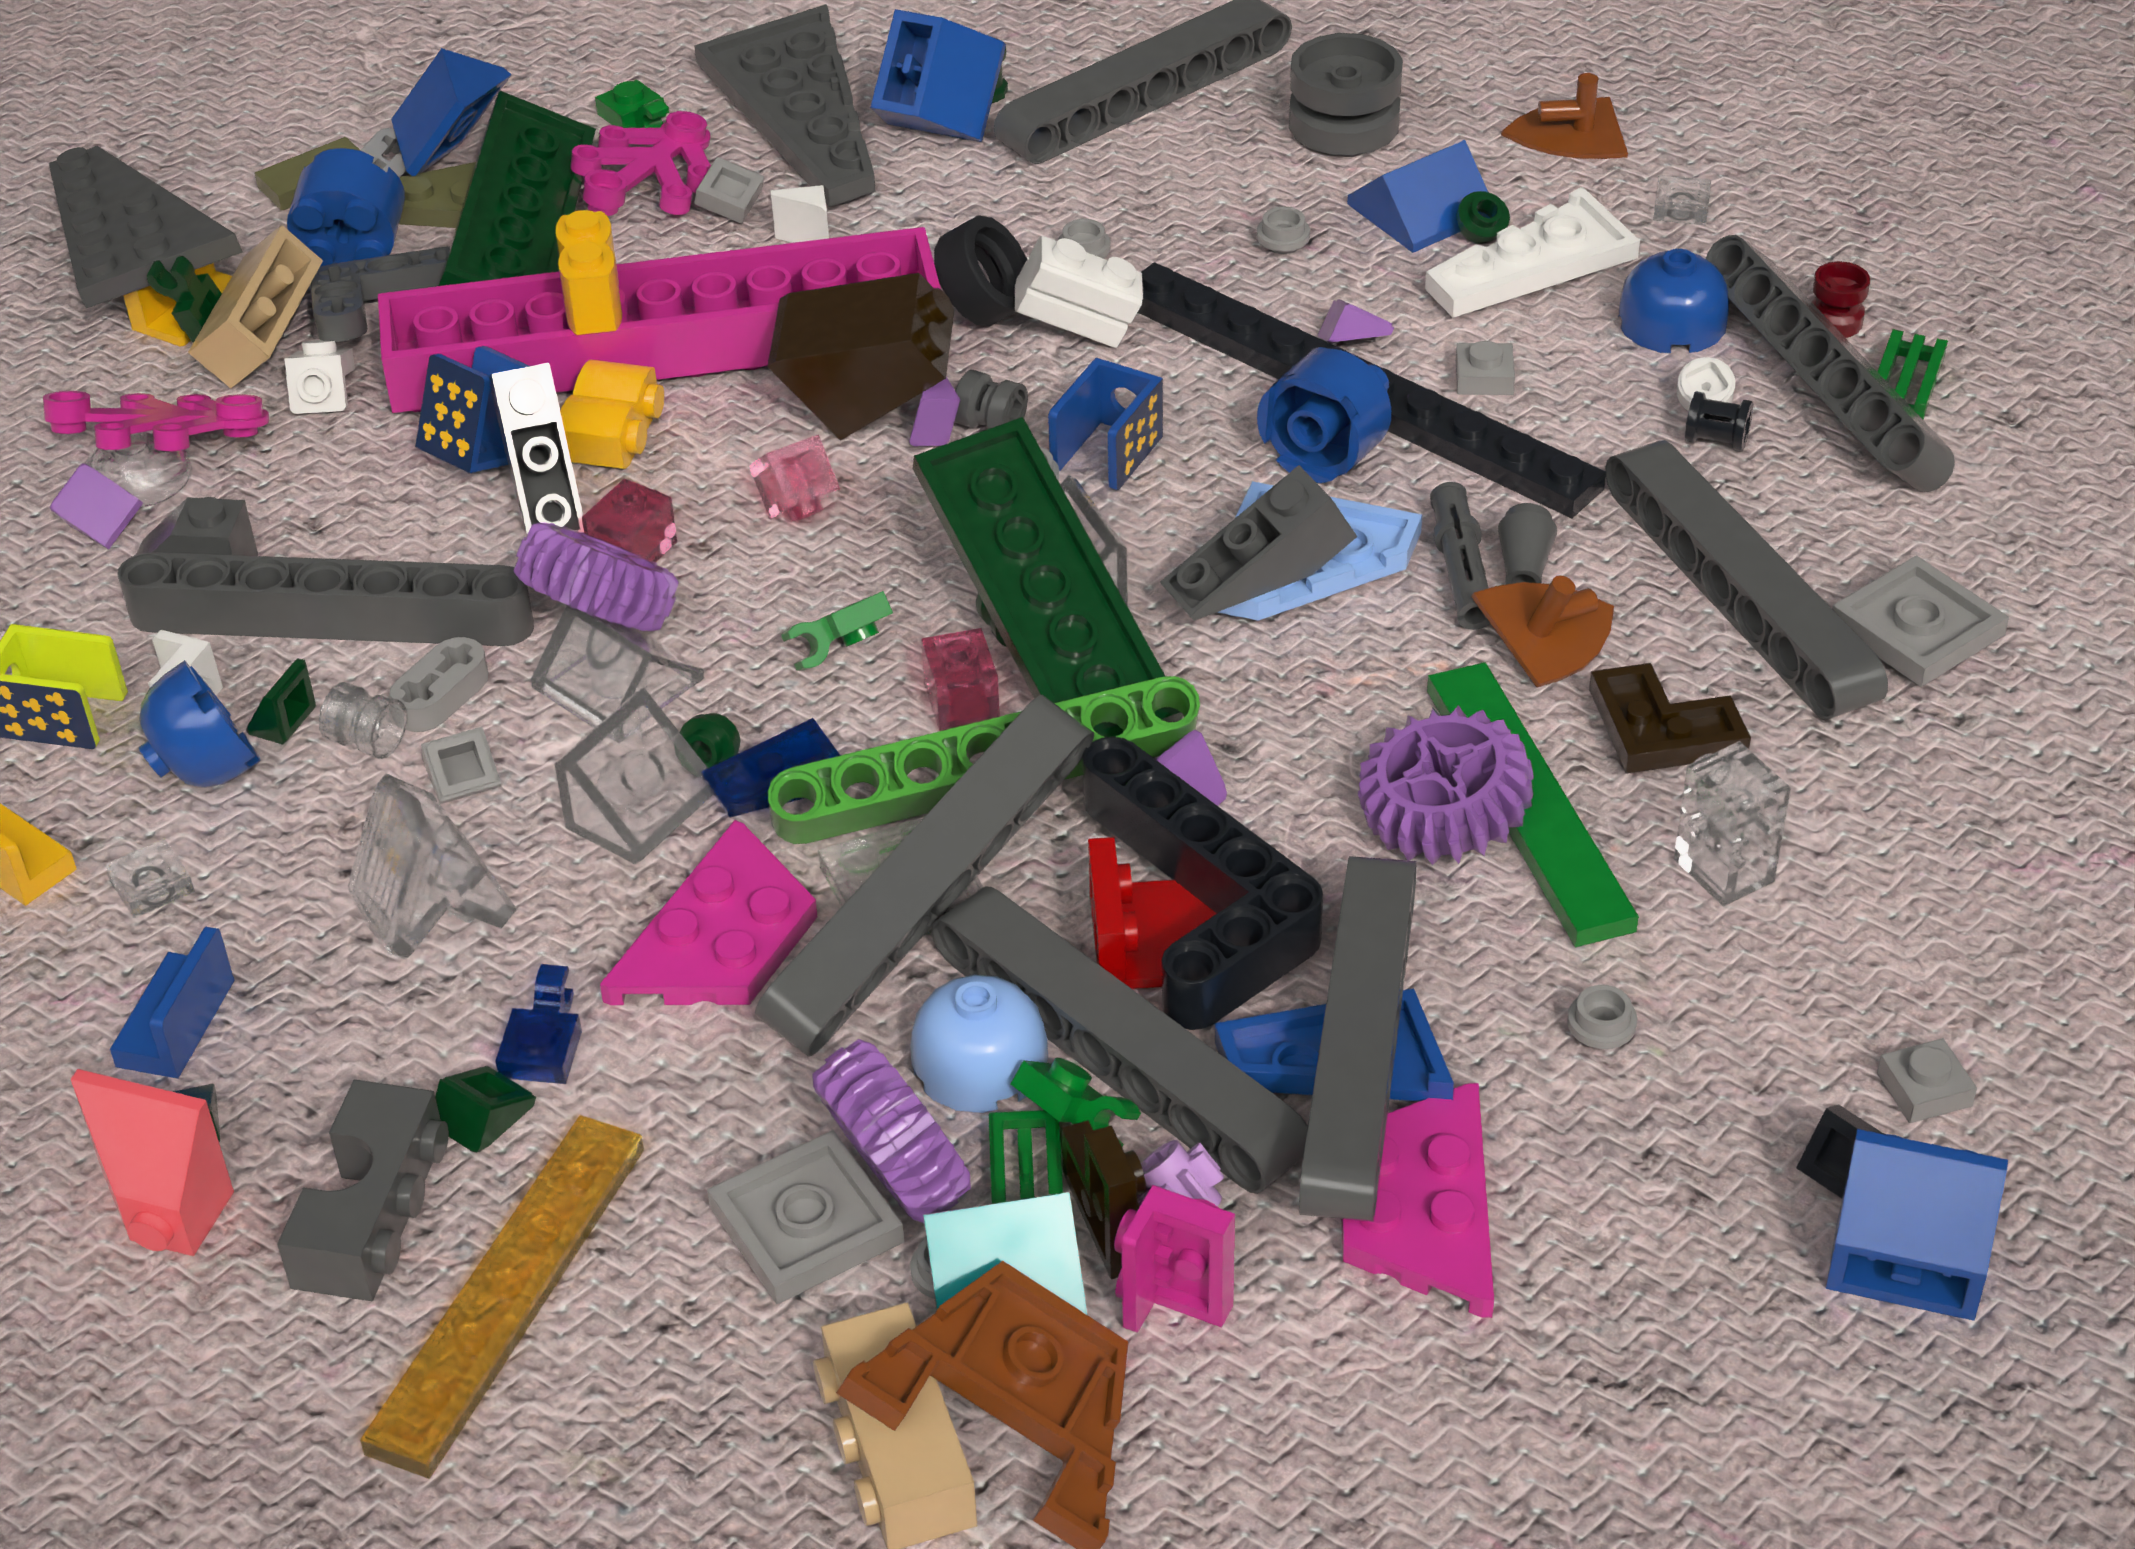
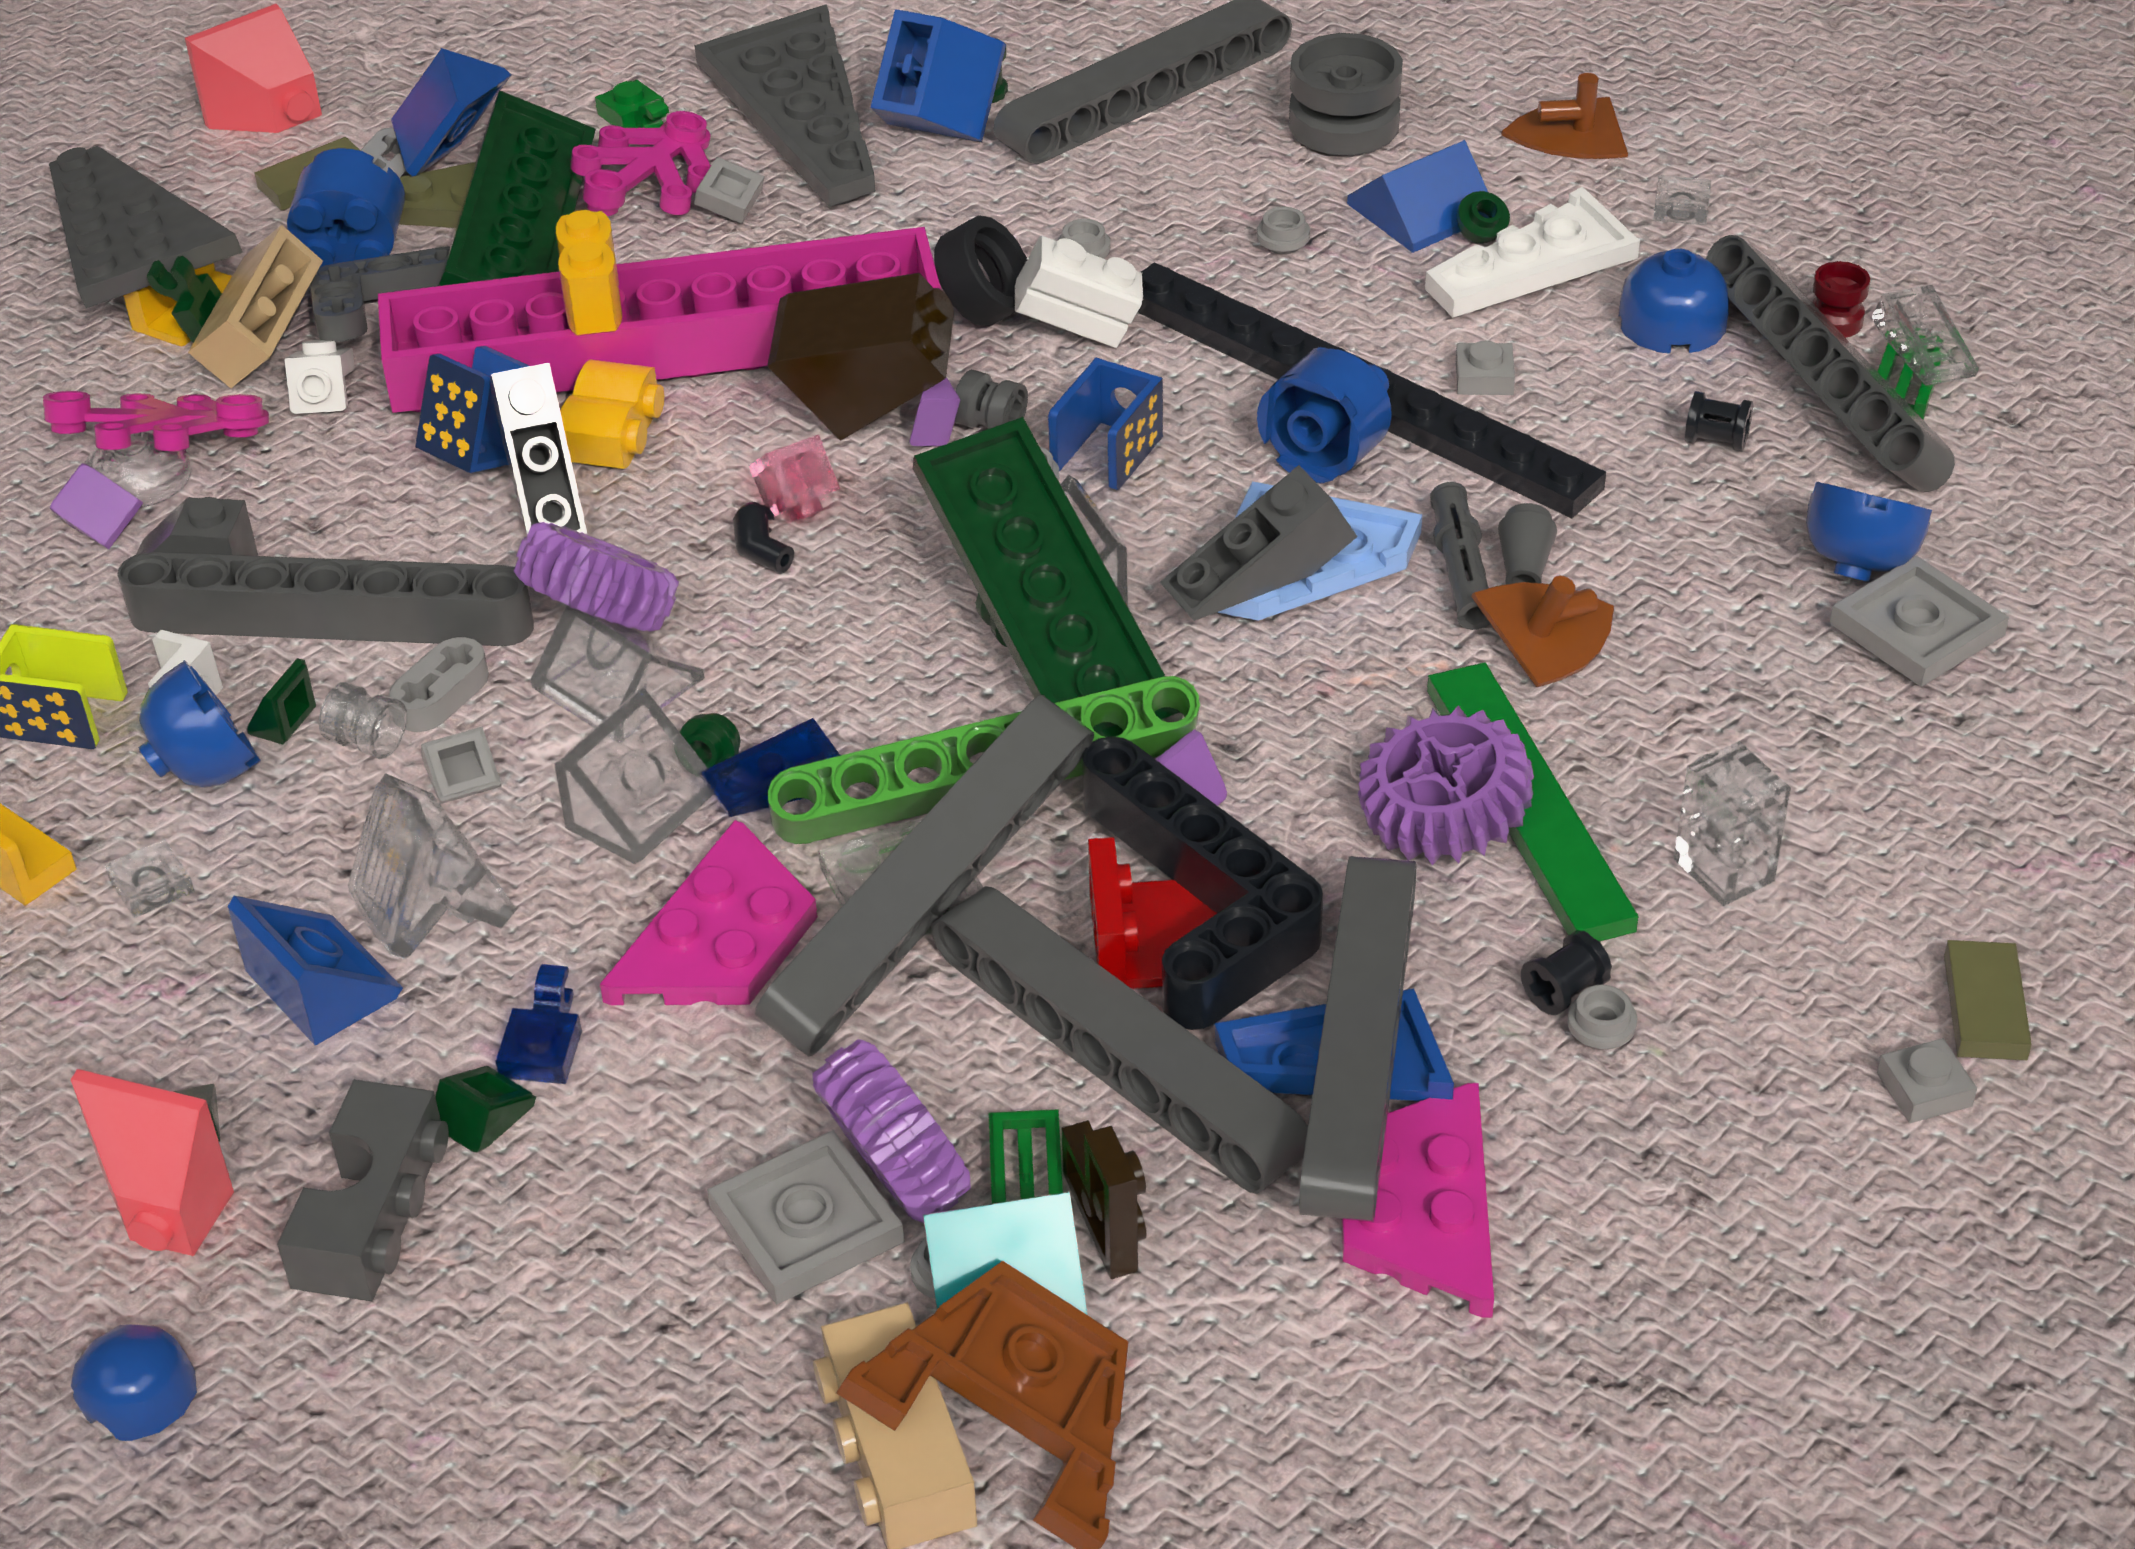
(134, 1381): none -> blue hair
(175, 1009): blue panel -> none
(253, 74): none -> coral slope
(310, 966): none -> blue slope
(501, 1298): clear yellow tile -> none
(634, 520): clear pink brick -> none
(753, 538): none -> black arm
(800, 214): white slope -> none
(851, 623): plate -> none
(960, 678): clear pink brick -> none
(974, 1040): light blue cylinder -> none
(1065, 1094): green plate -> none
(1176, 1256): dark pink bracket -> none
(1182, 1172): lavender gear -> none
(1351, 323): medium lavender slope -> none
(1566, 972): none -> black bush
(1651, 730): dark brown plate -> none
(1706, 376): white tile -> none
(1747, 580): dark grey beam -> none
(1831, 1148): black tile -> none
(1864, 530): none -> blue cylinder
(1917, 1224): slope -> none
(1925, 308): none -> clear slope
(1987, 1000): none -> olive tile

